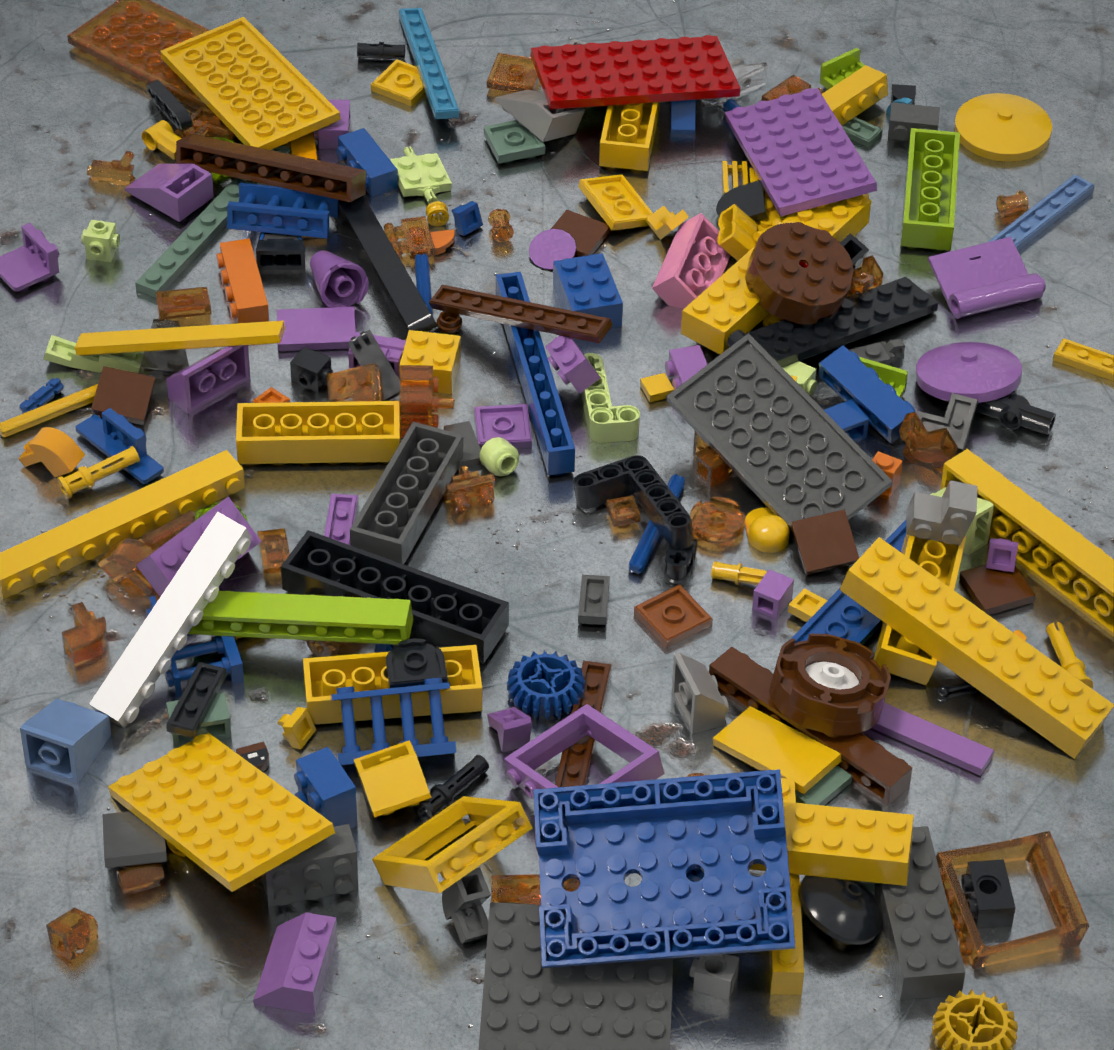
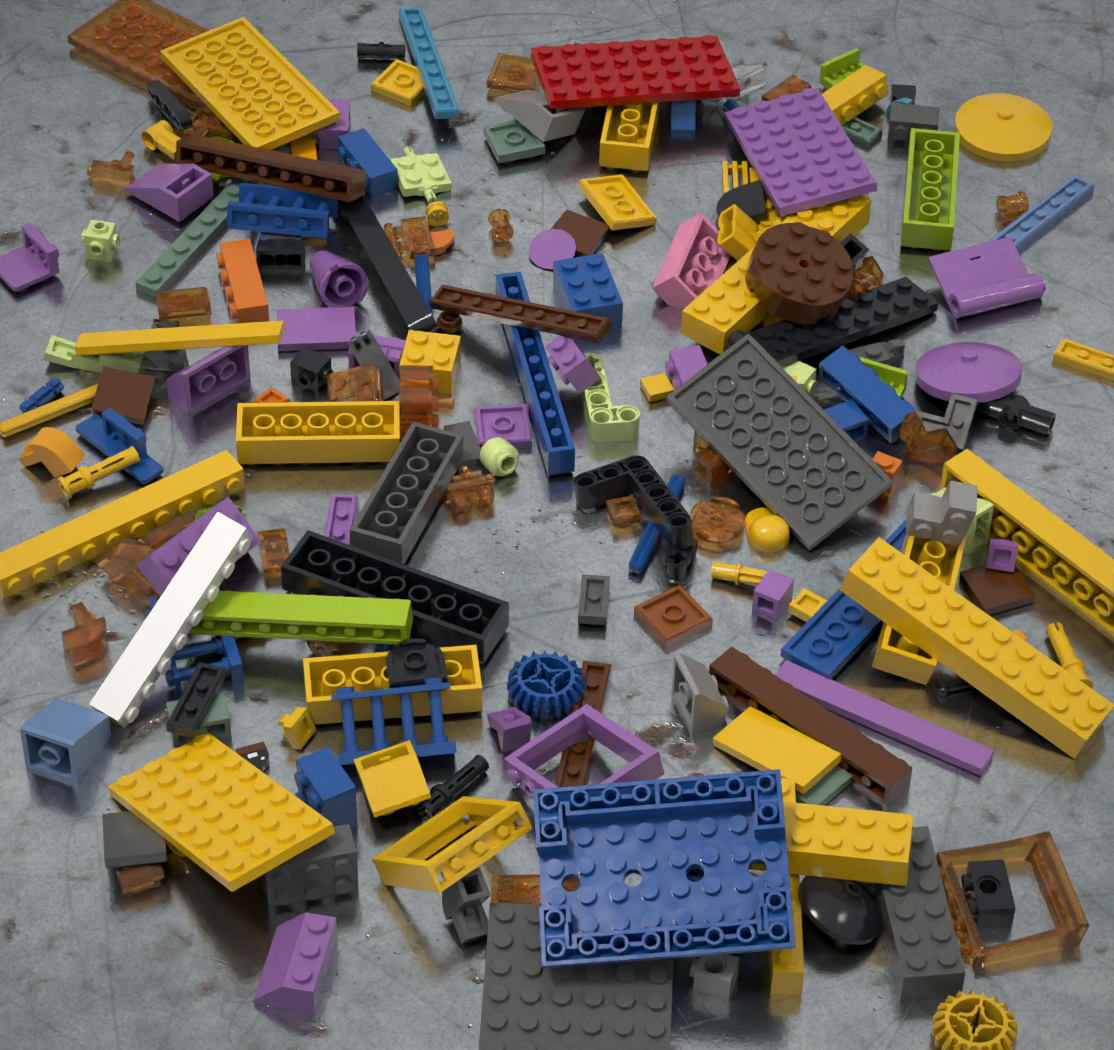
(72, 932): clear orange brick -> none
(467, 218): blue tile -> none
(663, 221): yellow bracket -> none
(825, 542): reddish brown tile -> none
(829, 685): reddish brown piece -> none

